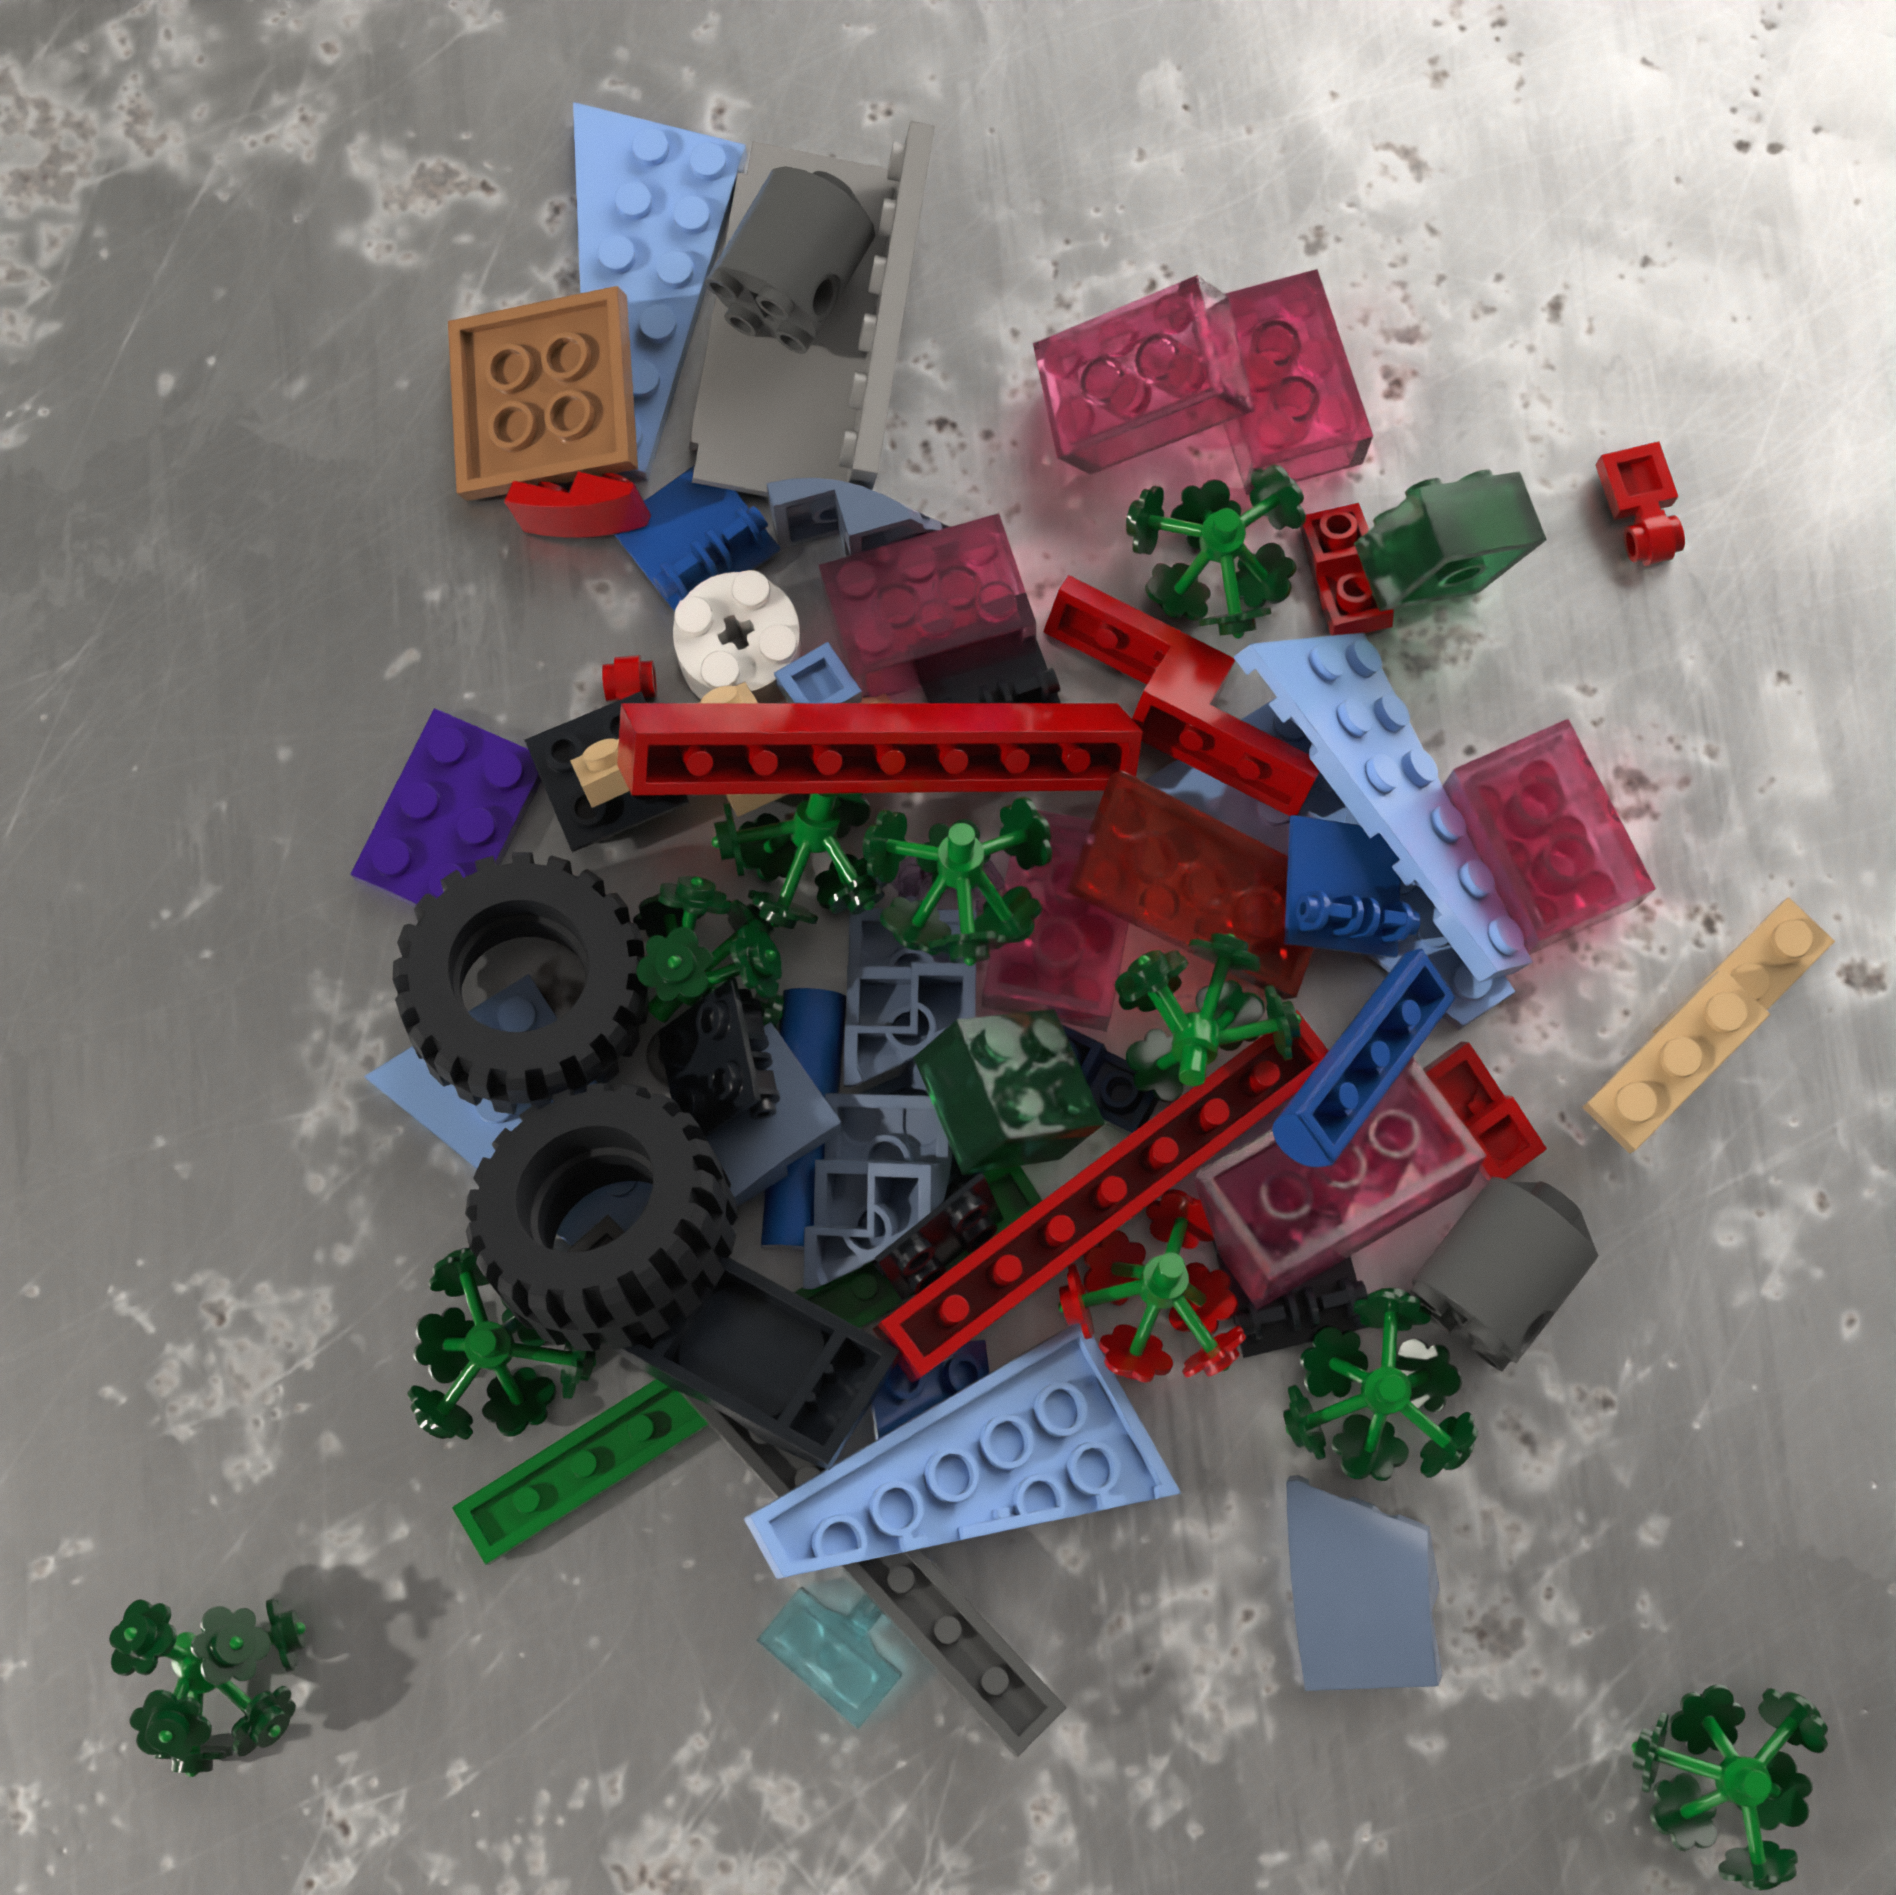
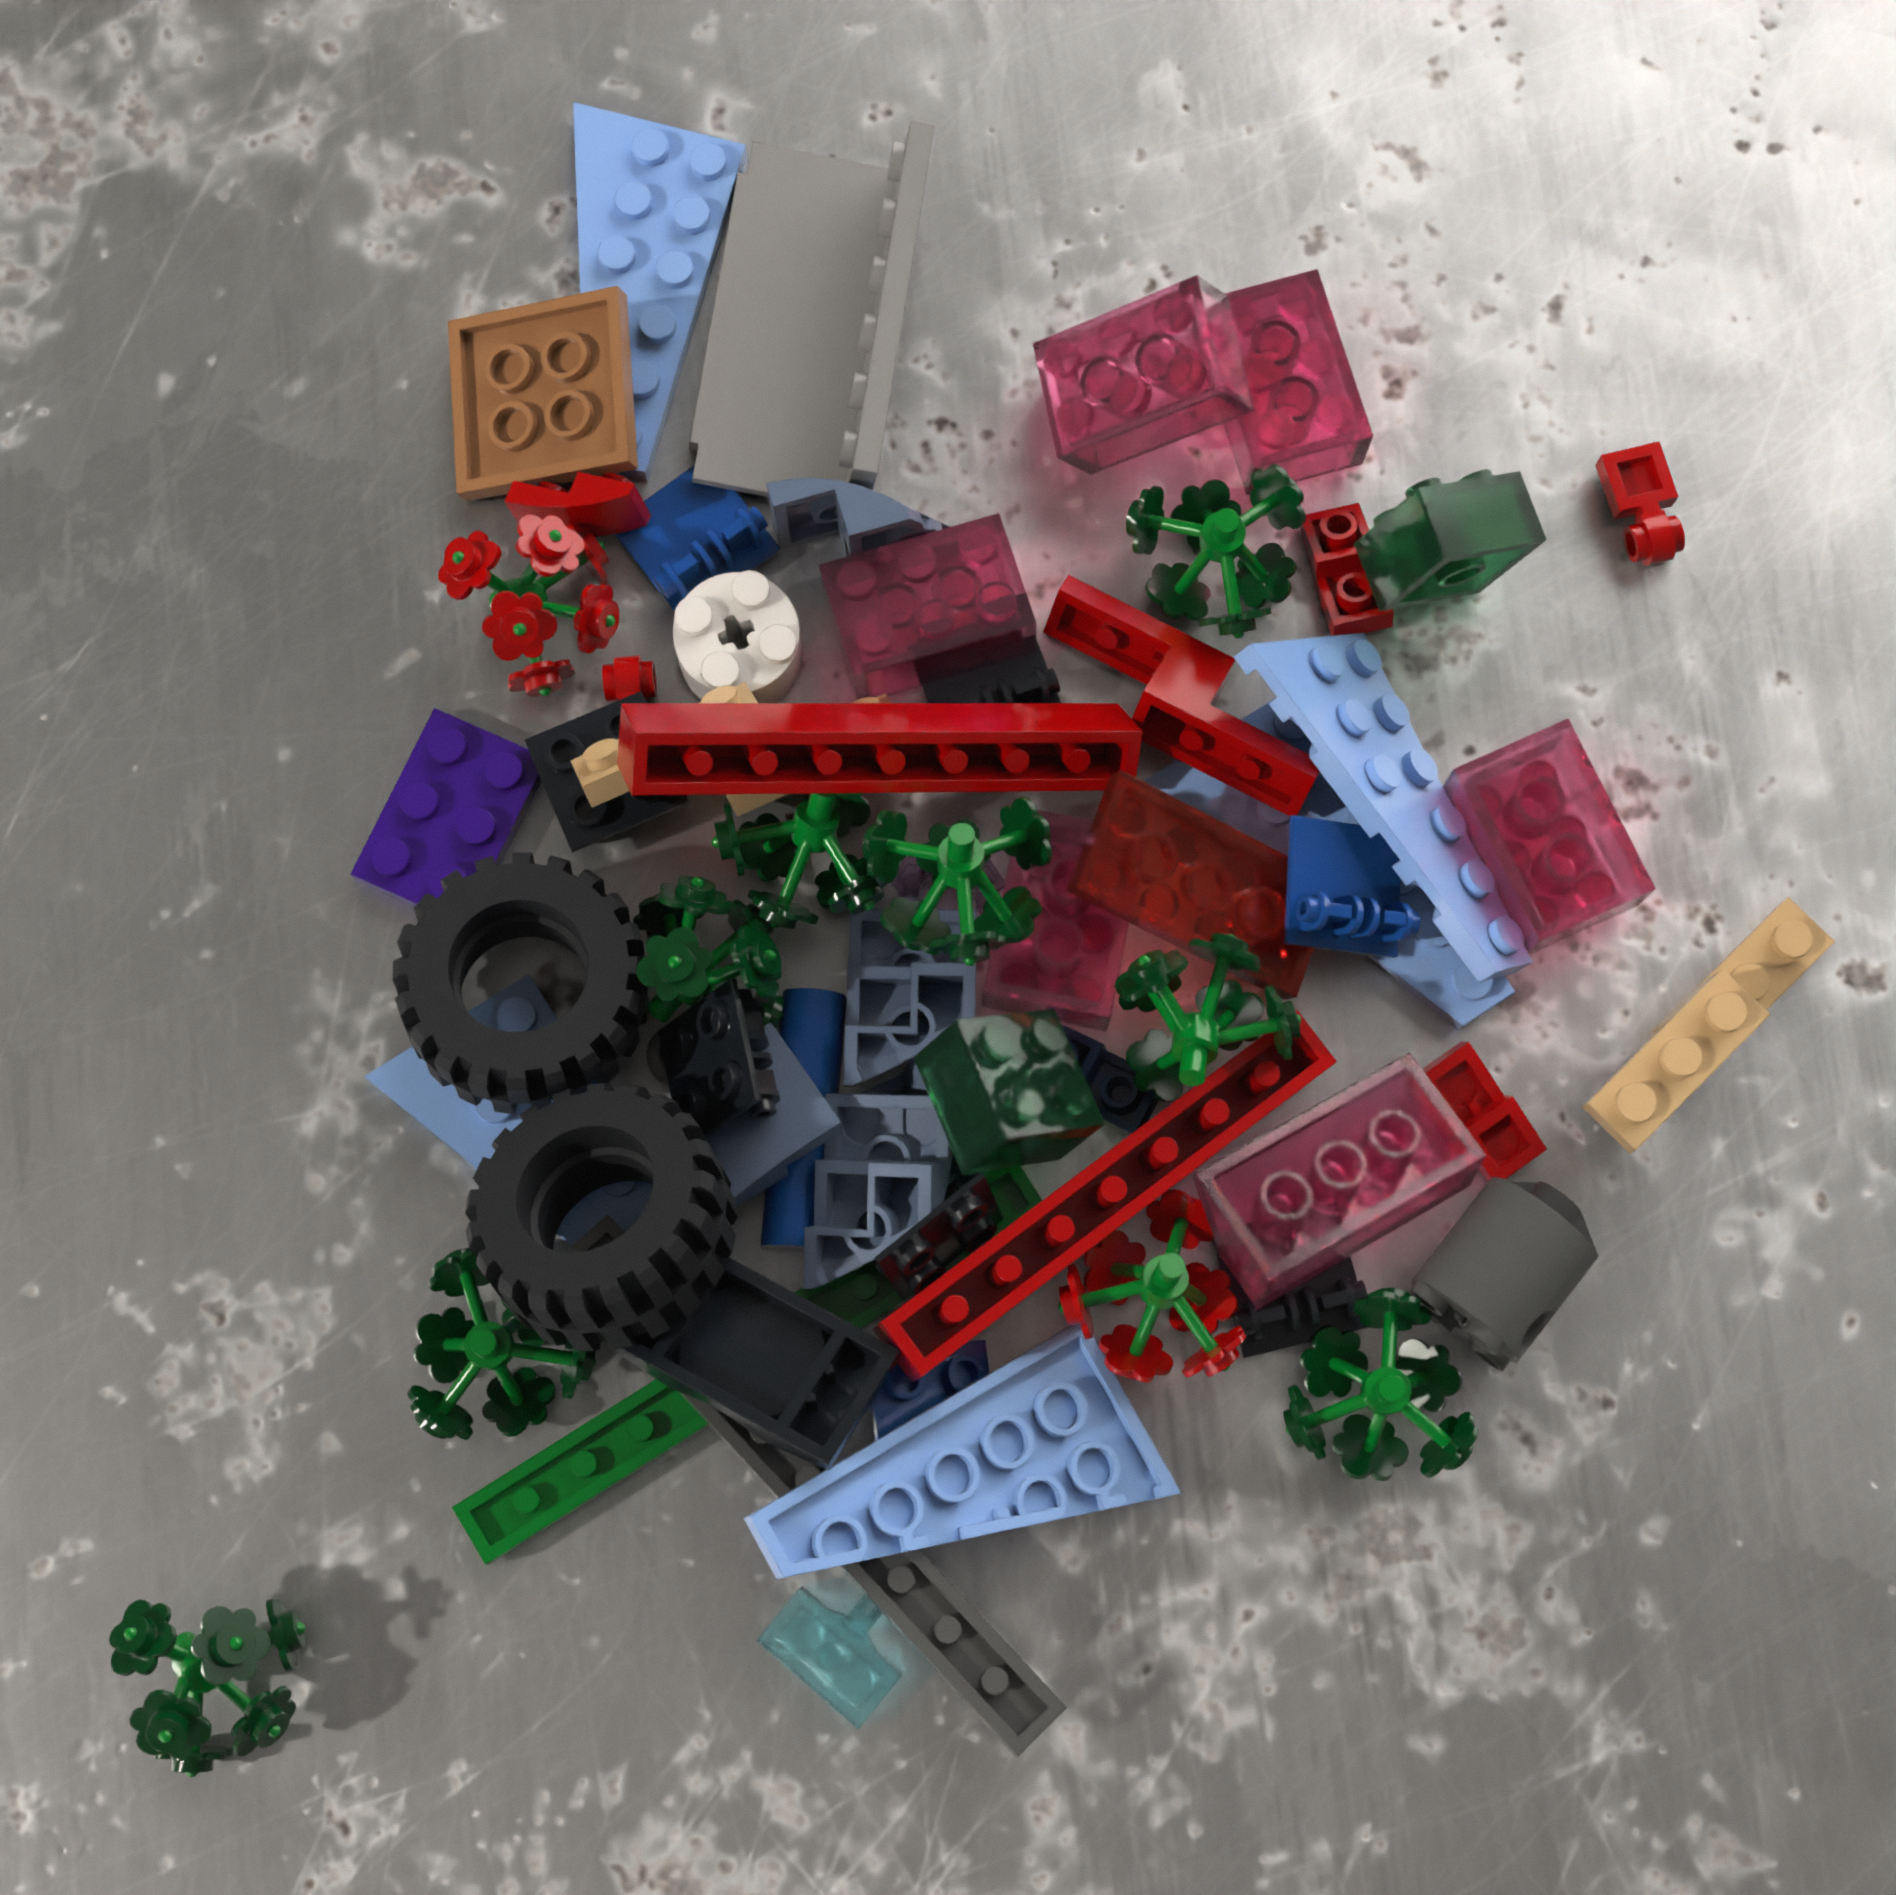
(521, 605): none -> red plant
(791, 256): dark grey cylinder -> none
(818, 679): medium blue plate -> none
(1360, 1593): sand blue slope -> none
(1363, 1062): blue brick -> none
(1761, 1787): dark green plant -> none

